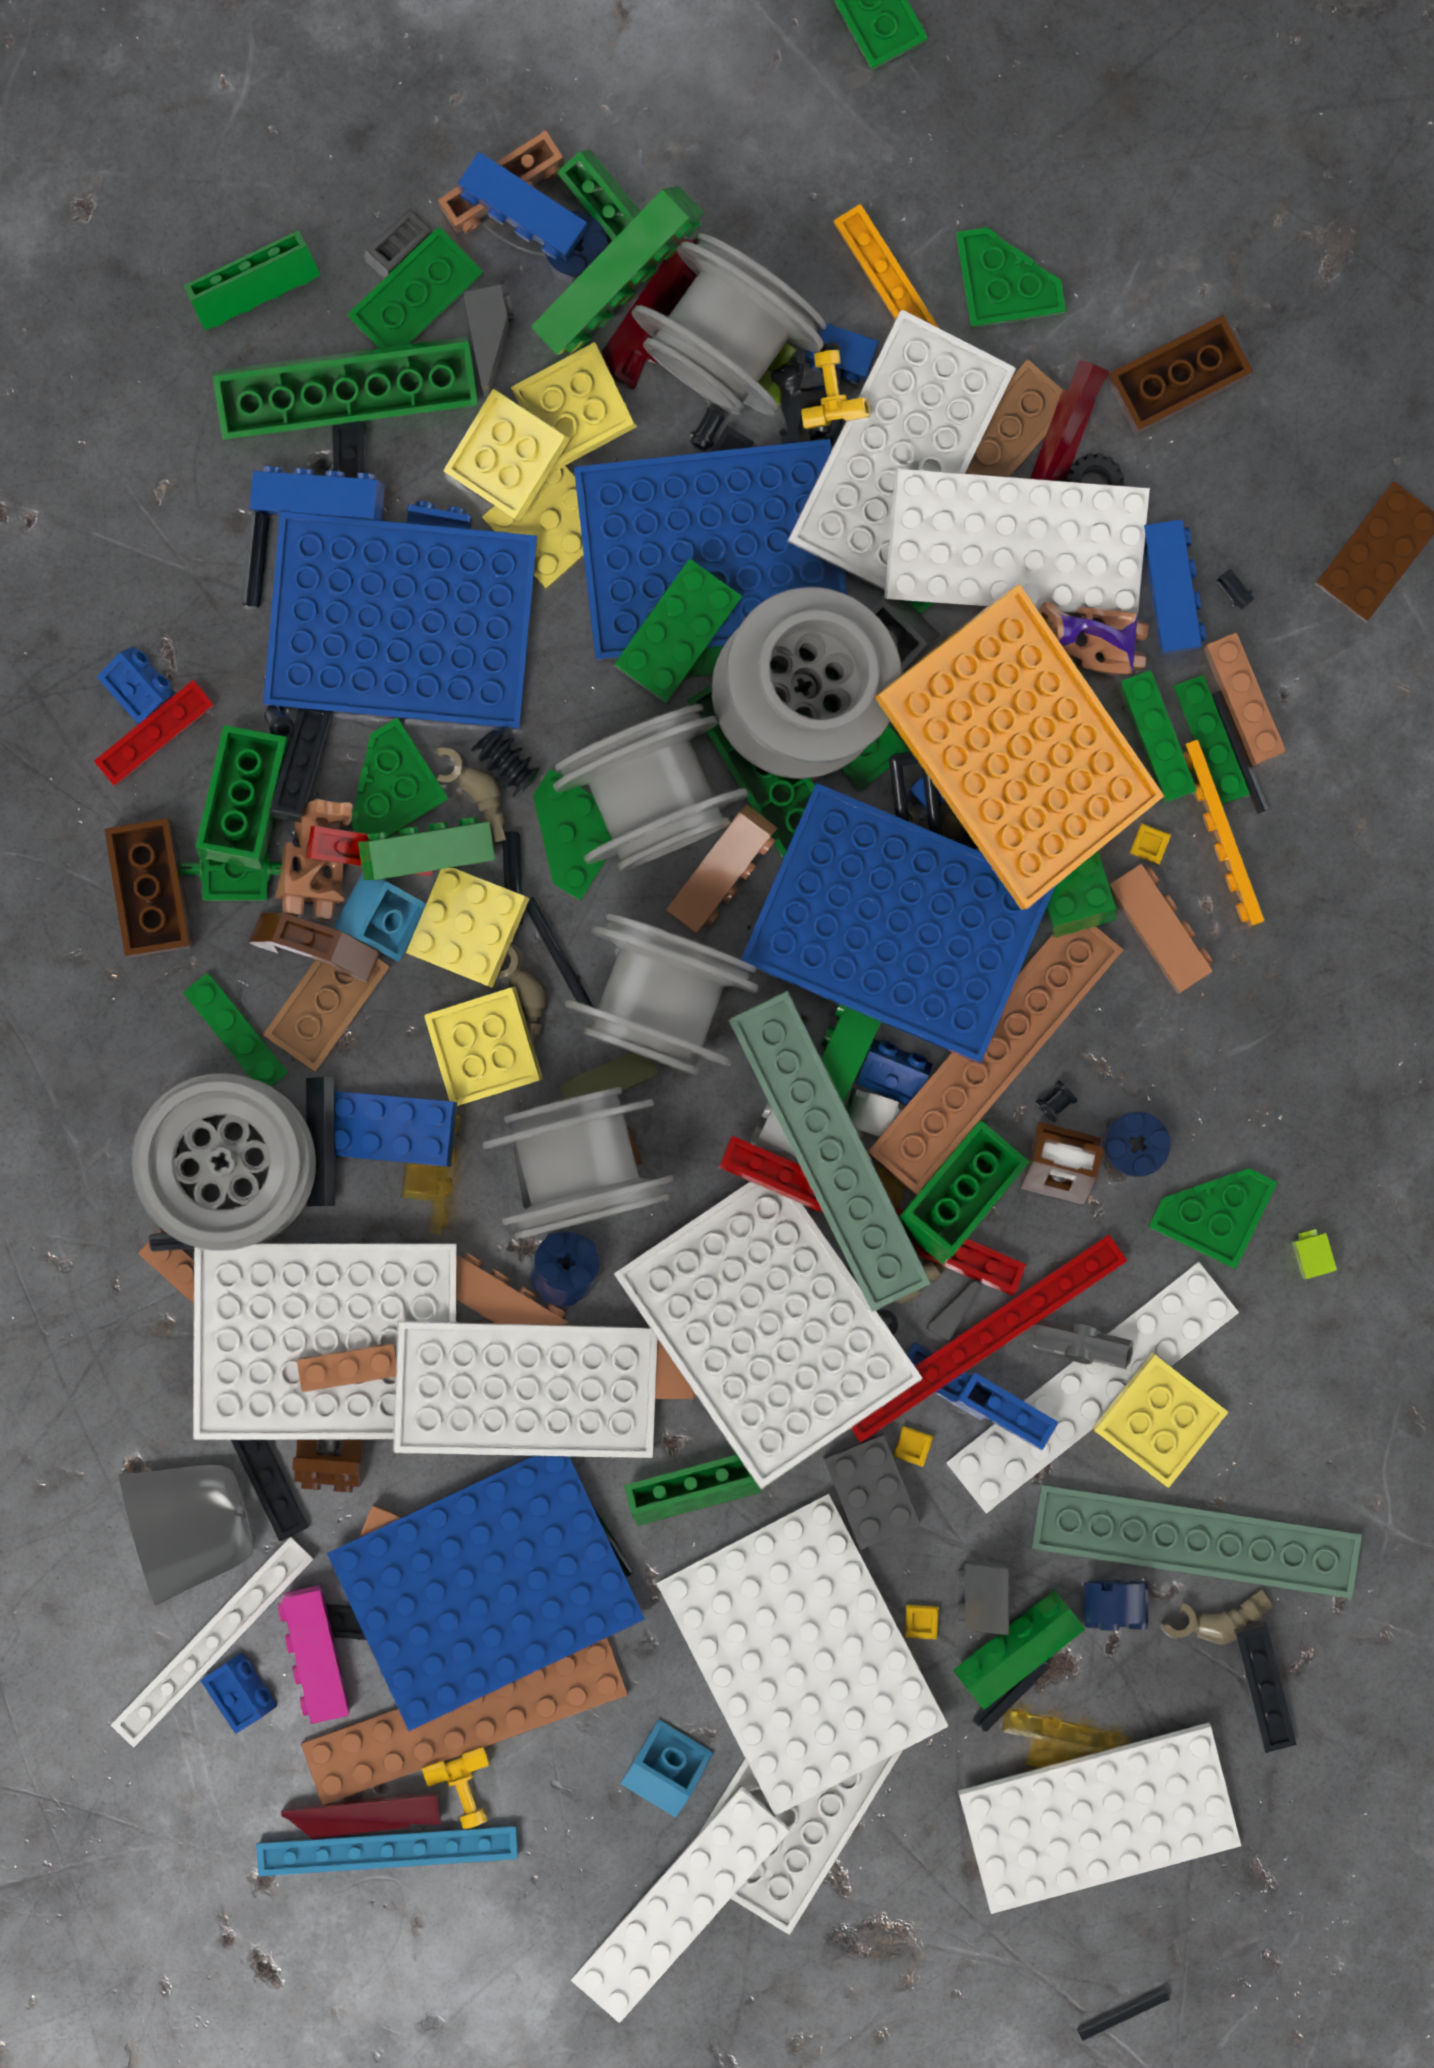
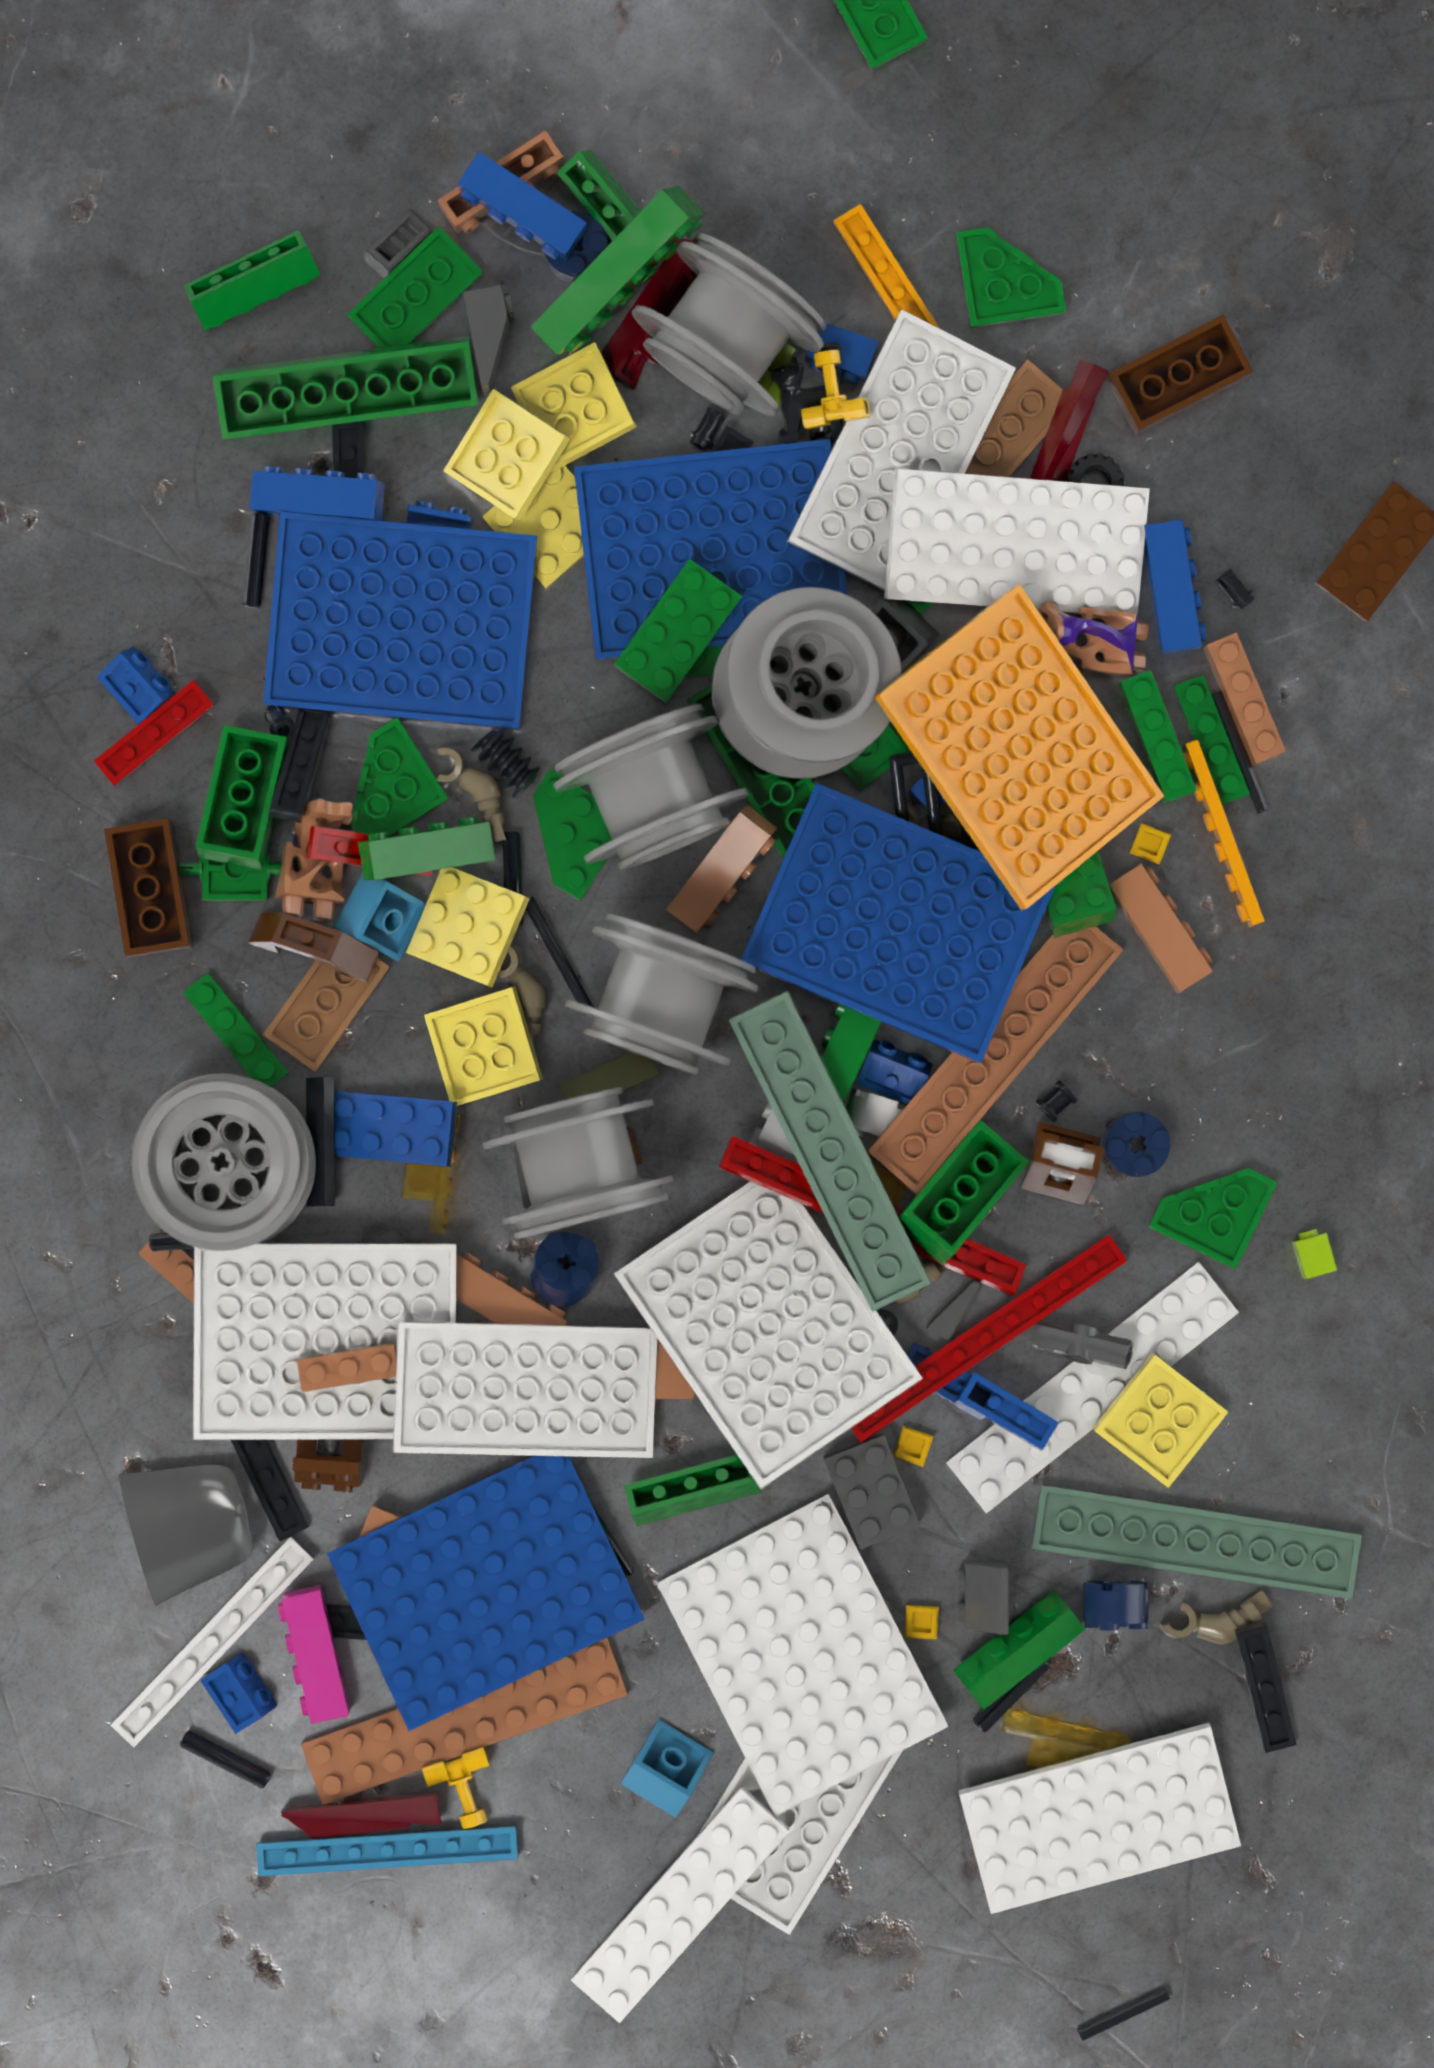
(225, 1759): none -> black axle

